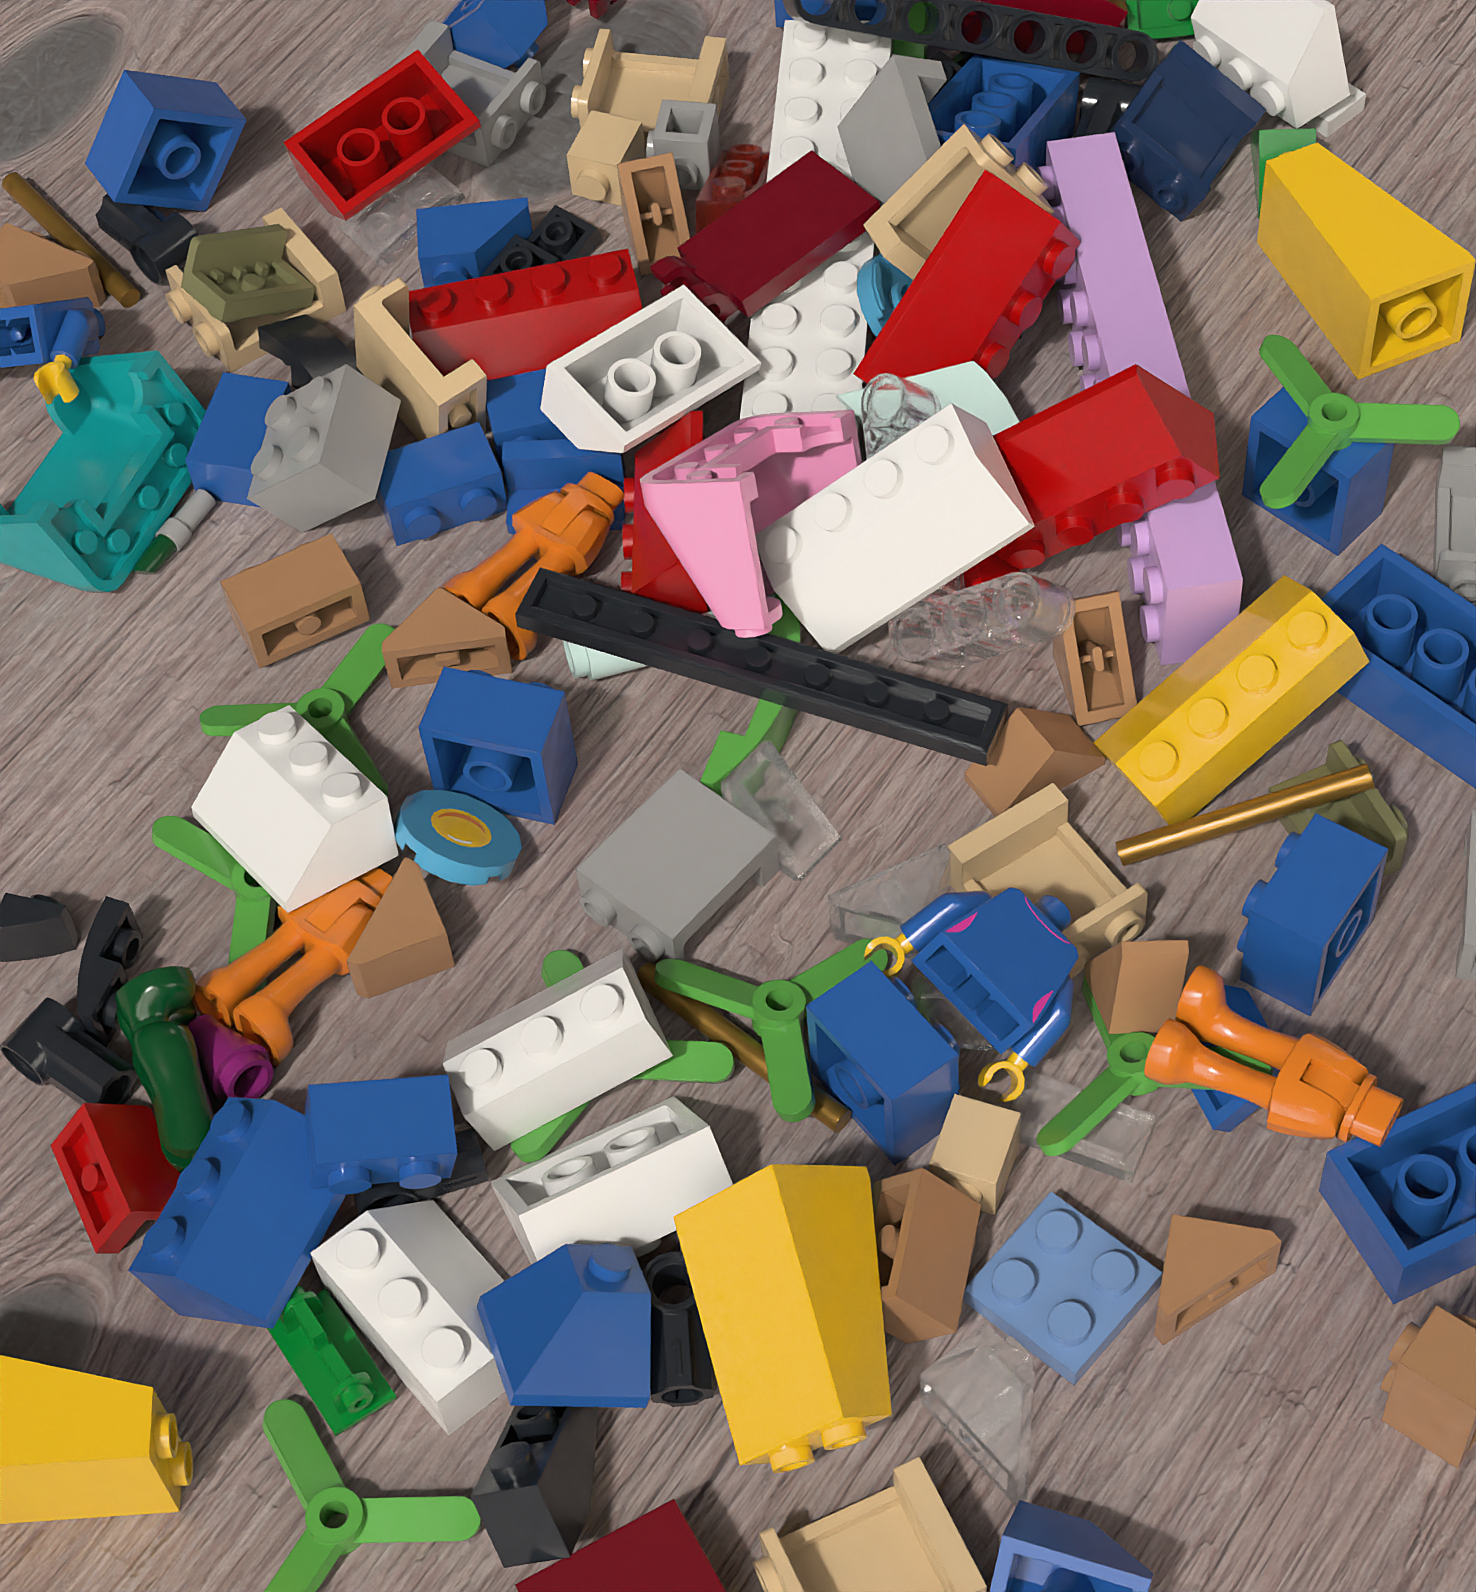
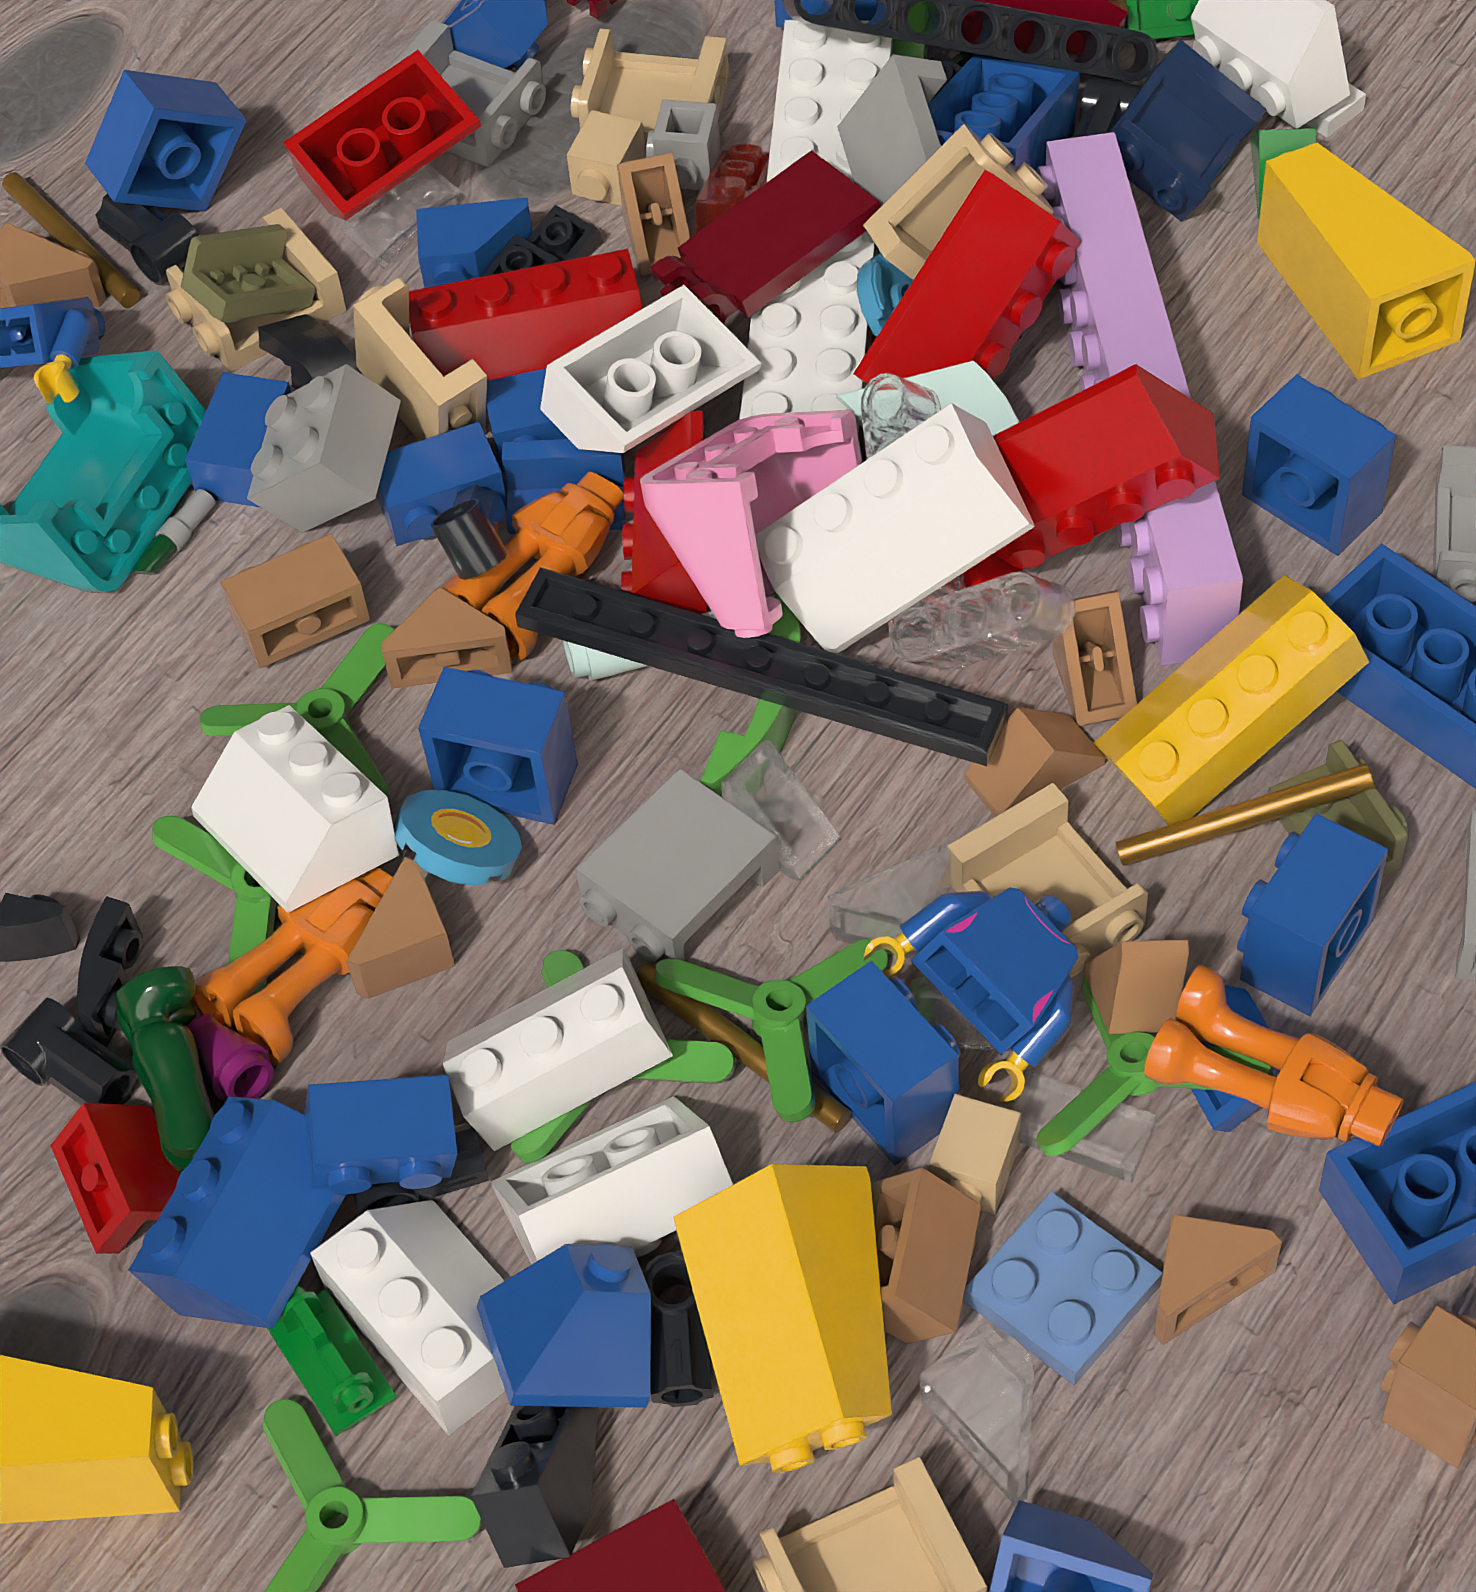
(471, 531): none -> black piece
(1338, 422): bright green piece -> none

